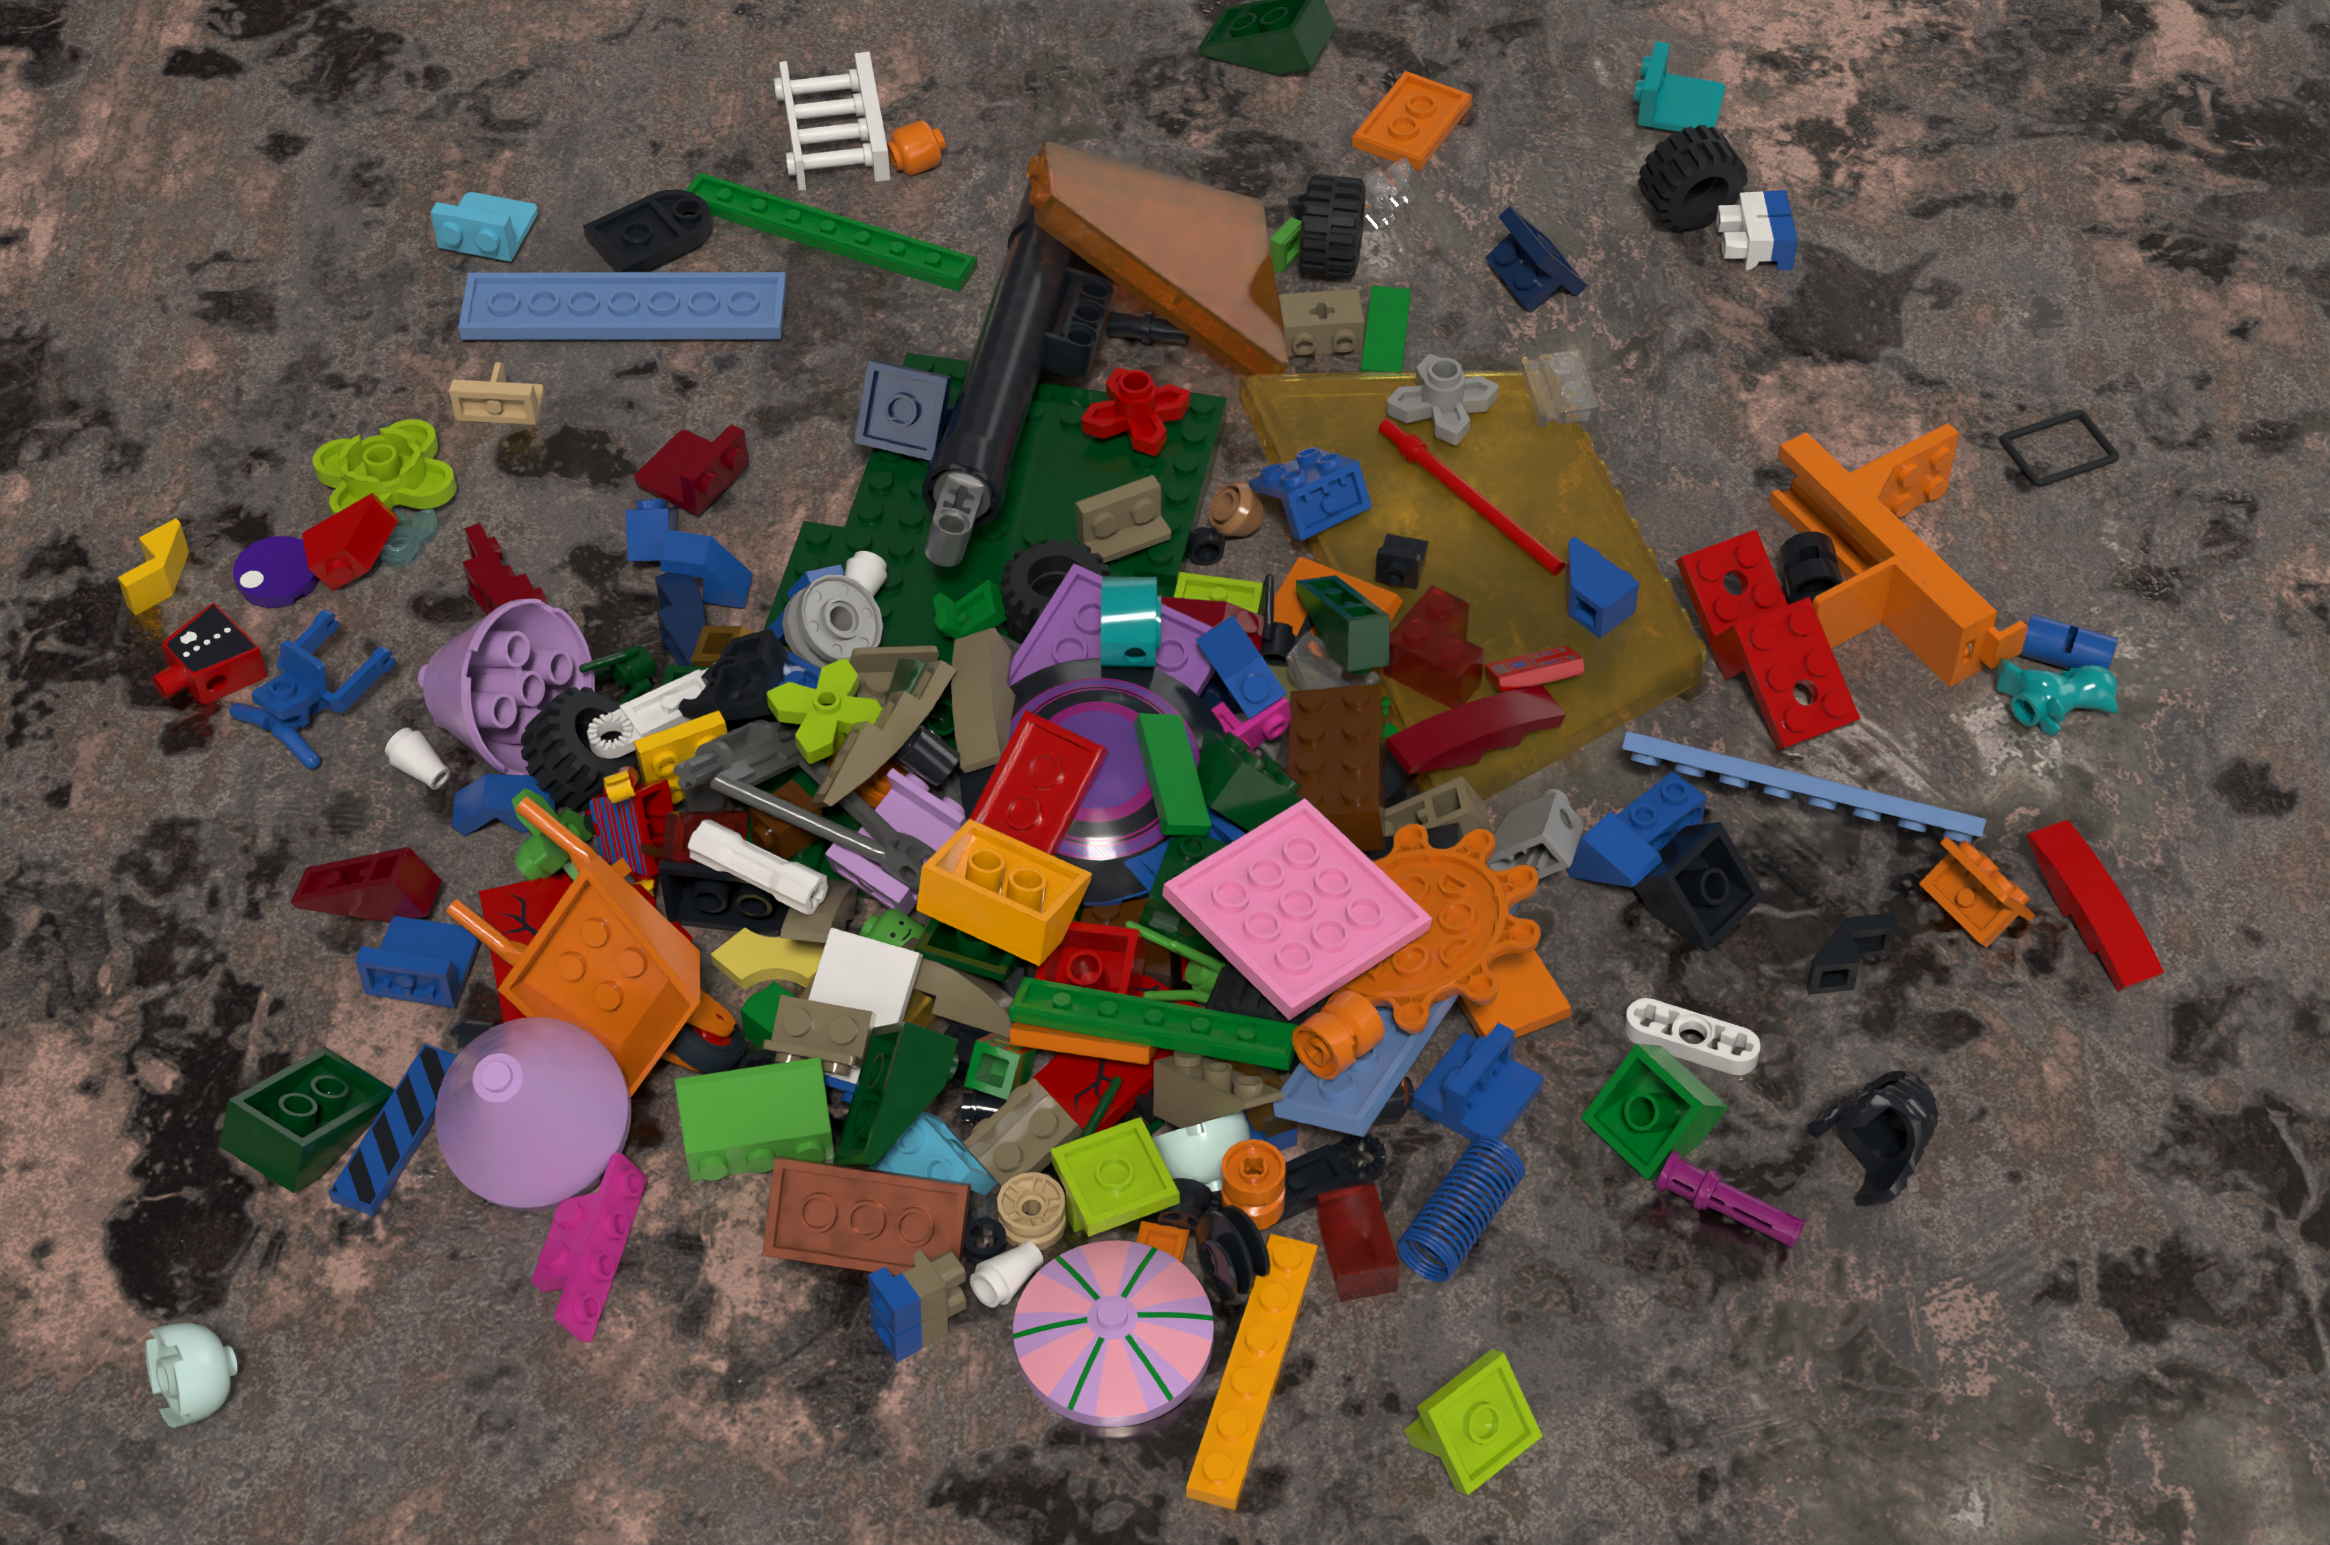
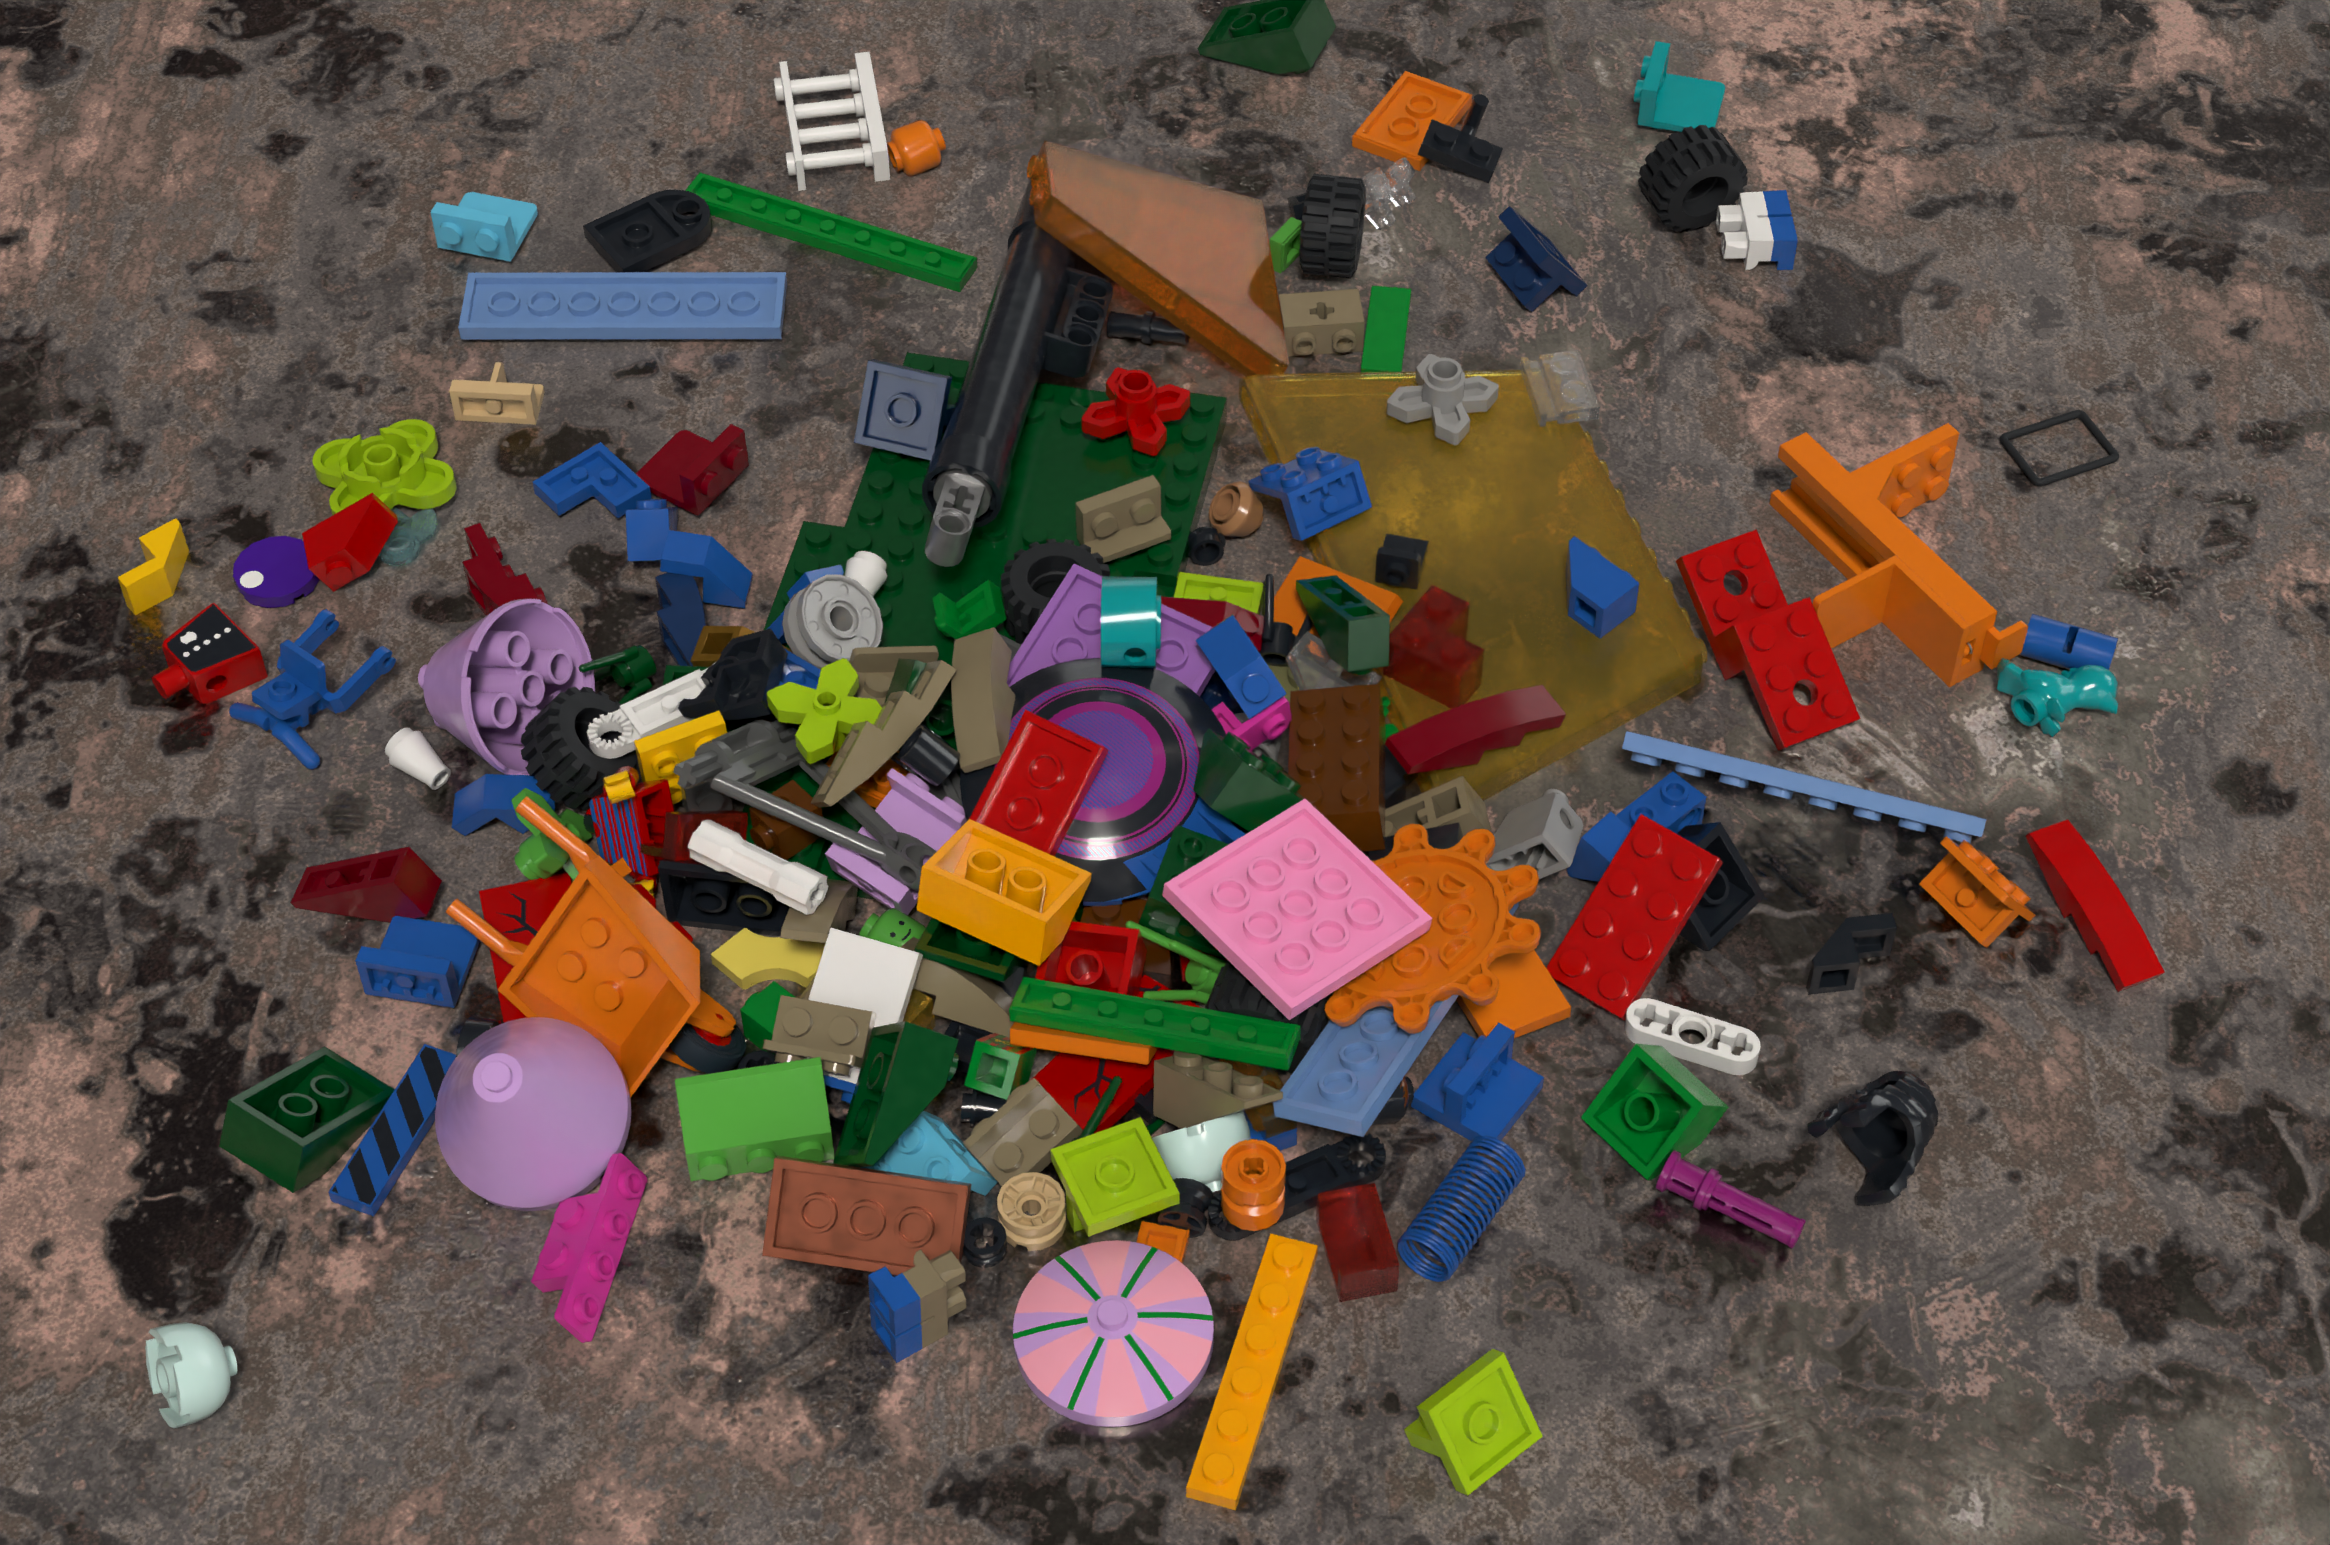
(591, 474): none -> blue plate
(1003, 1275): white cone -> none
(1172, 774): green tile -> none
(1231, 1251): black piece -> none
(1338, 1035): orange wheel -> none
(1416, 451): red bar -> none
(1460, 147): none -> black plate
(1534, 668): red tile -> none
(1633, 916): none -> red plate
(1809, 565): black wheel -> none

